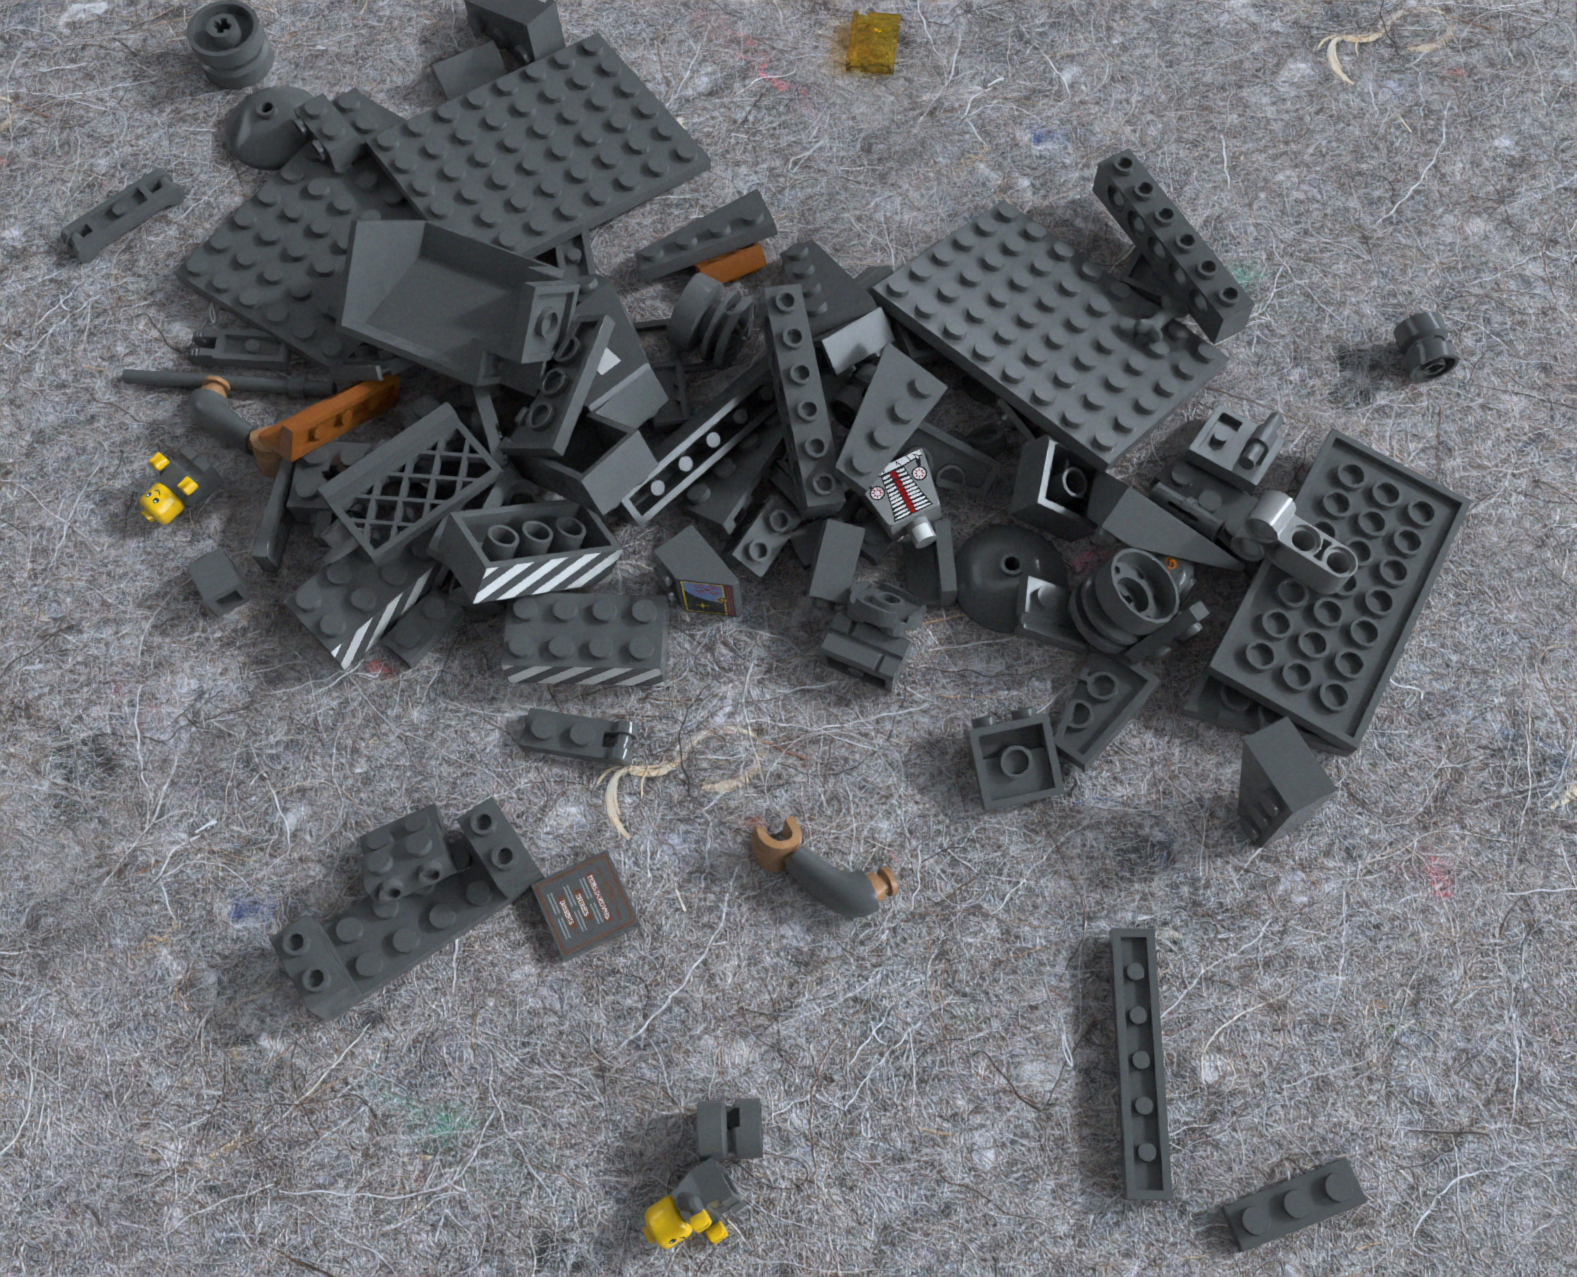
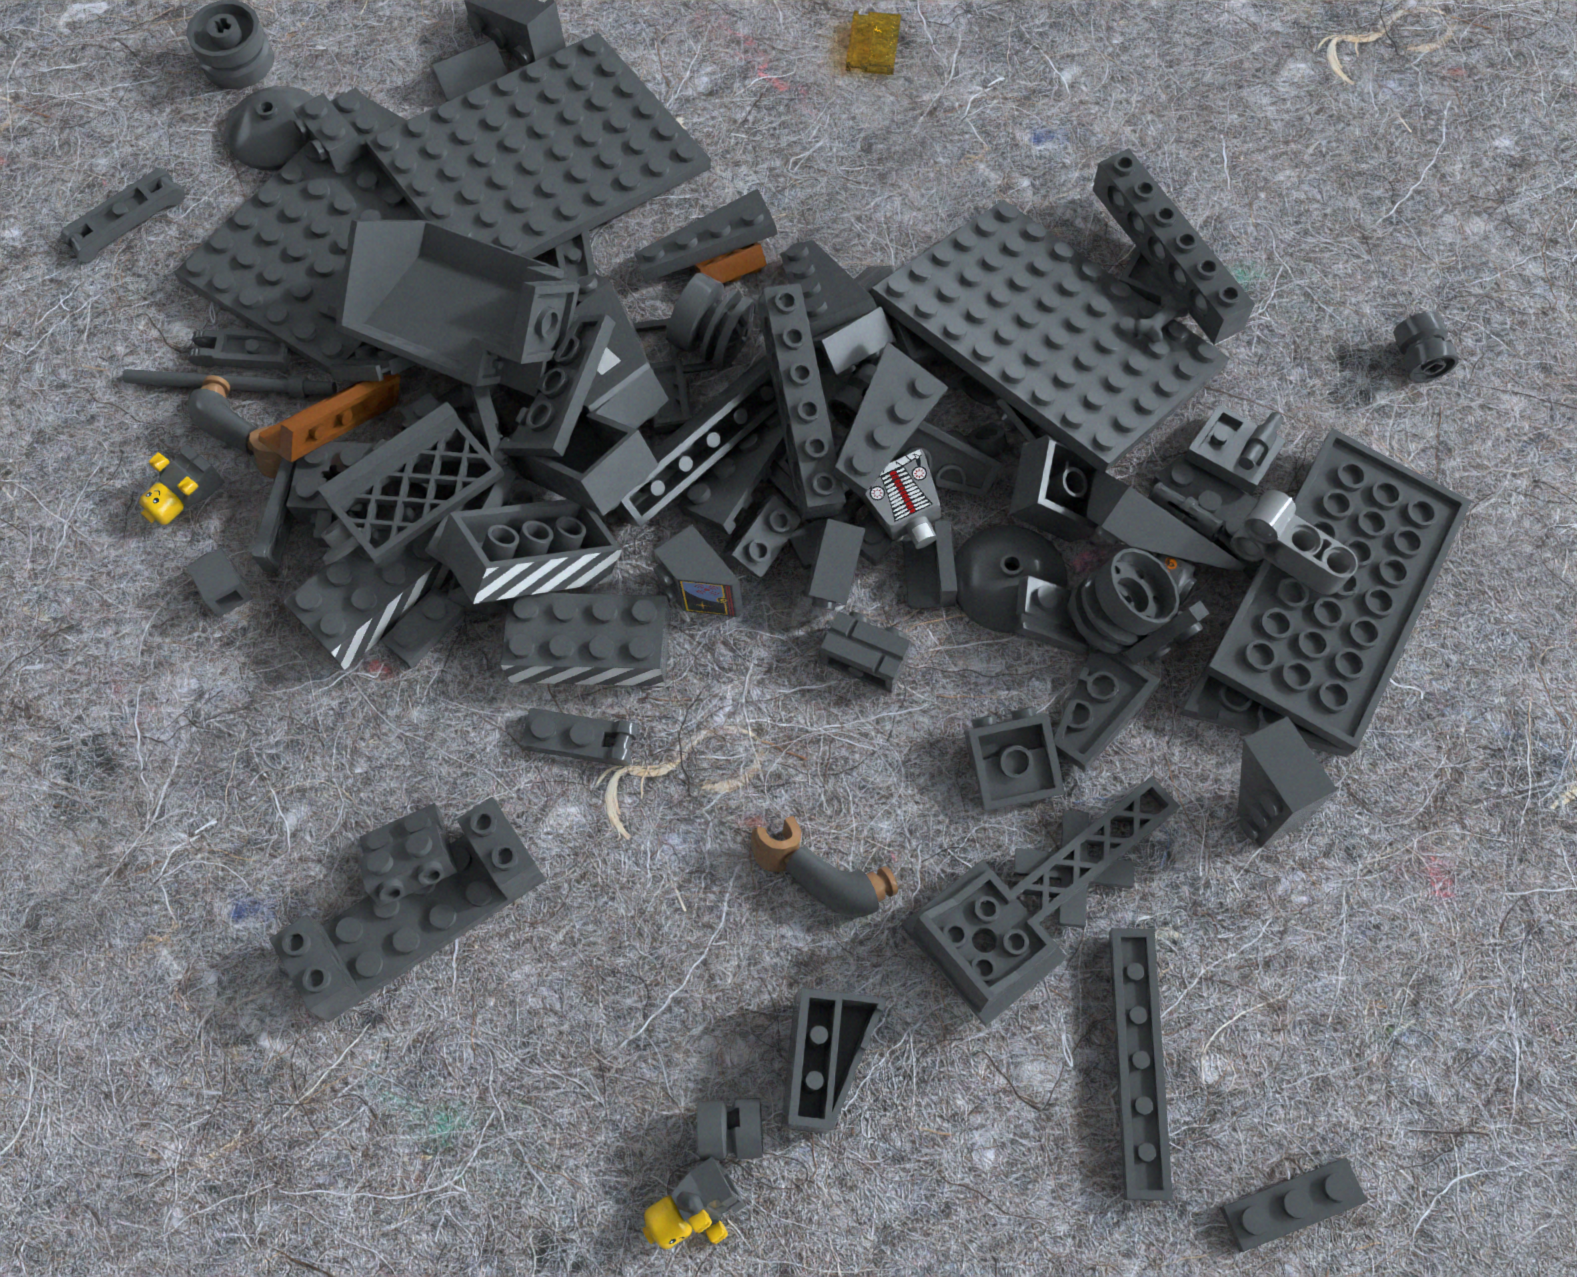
(585, 905): dark grey tile -> none
(824, 1052): none -> dark grey wedge
(887, 607): dark grey plate -> none
(985, 905): none -> dark grey piece

